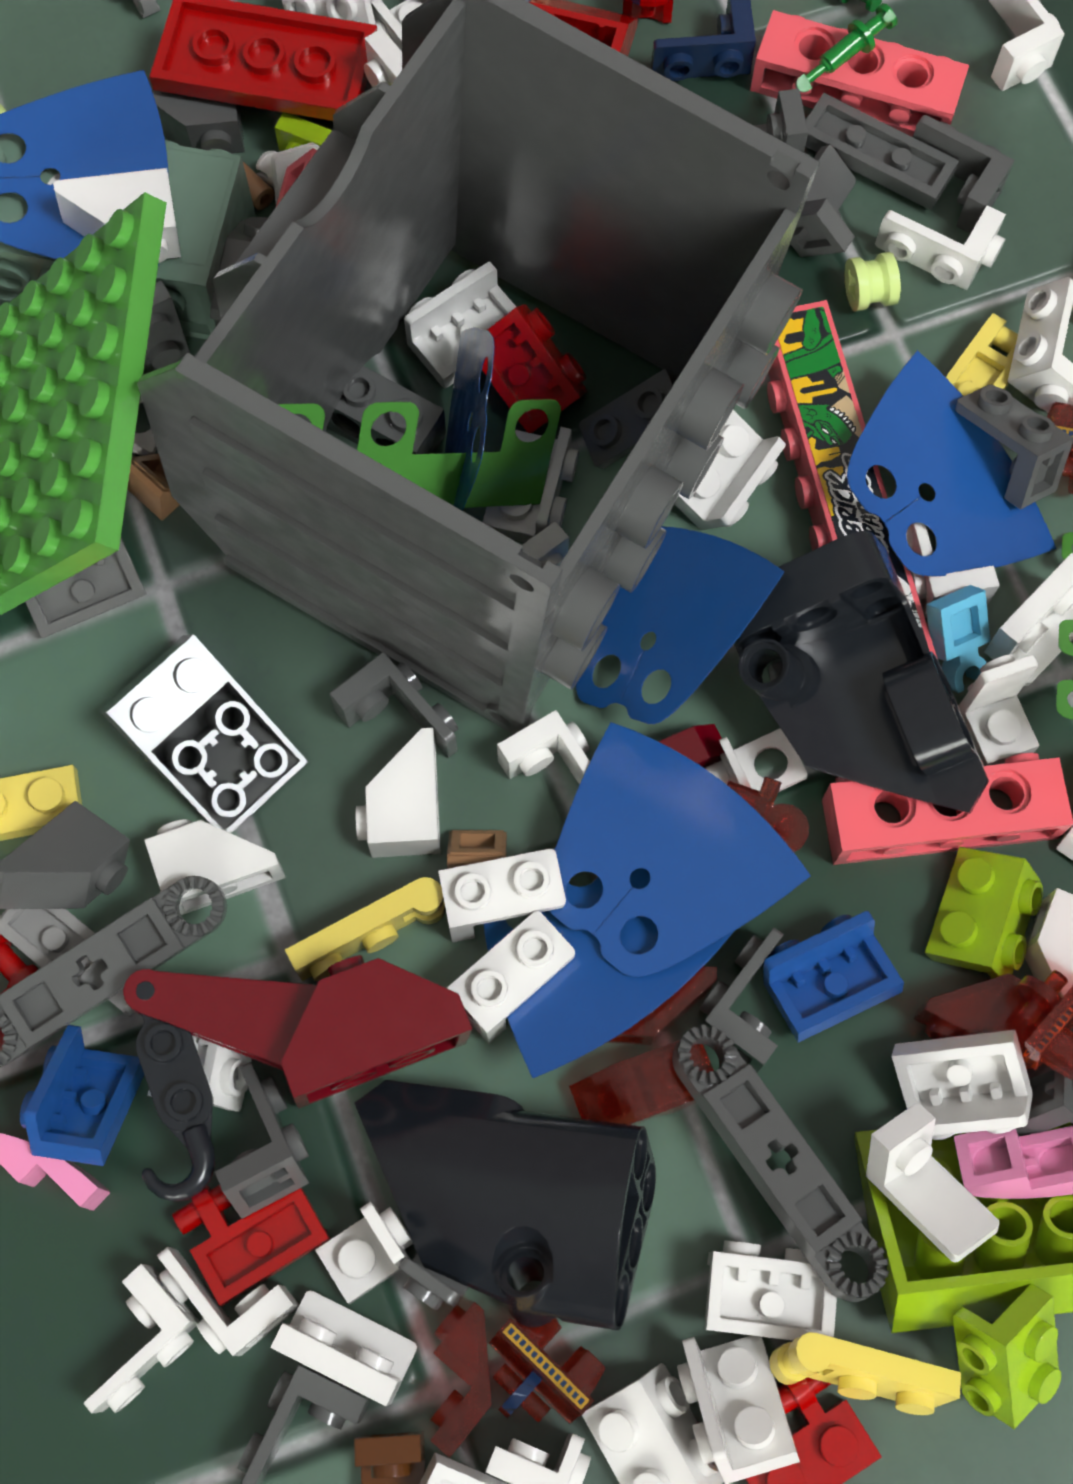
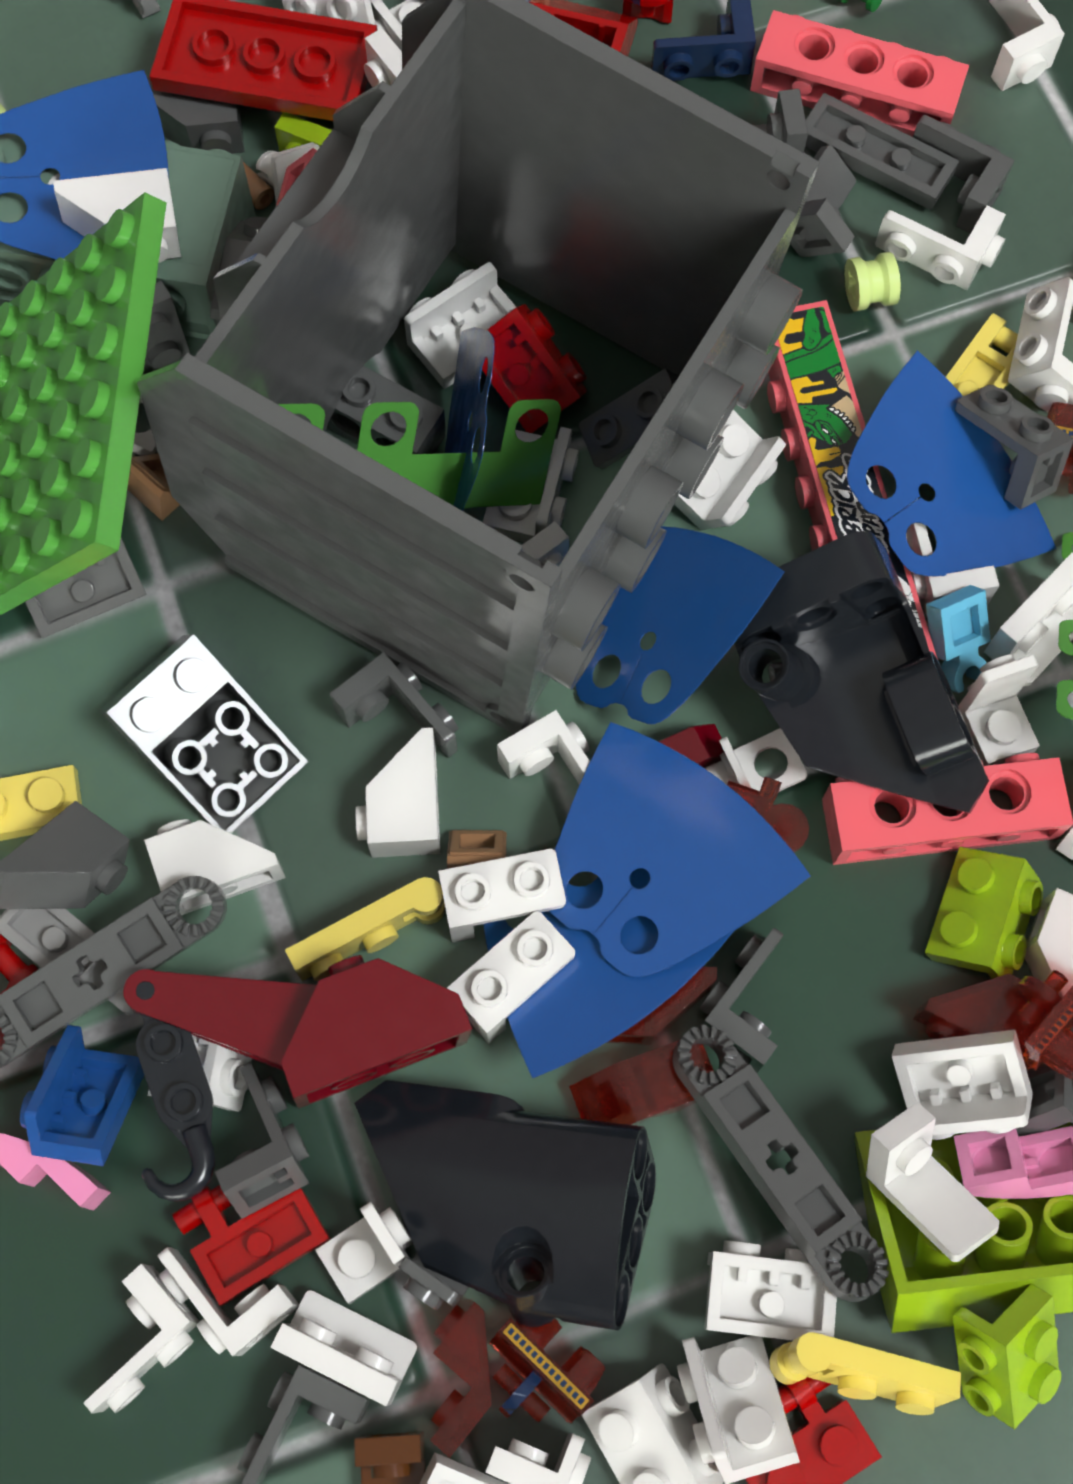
(830, 975): blue bracket -> none
(859, 39): green piece -> none

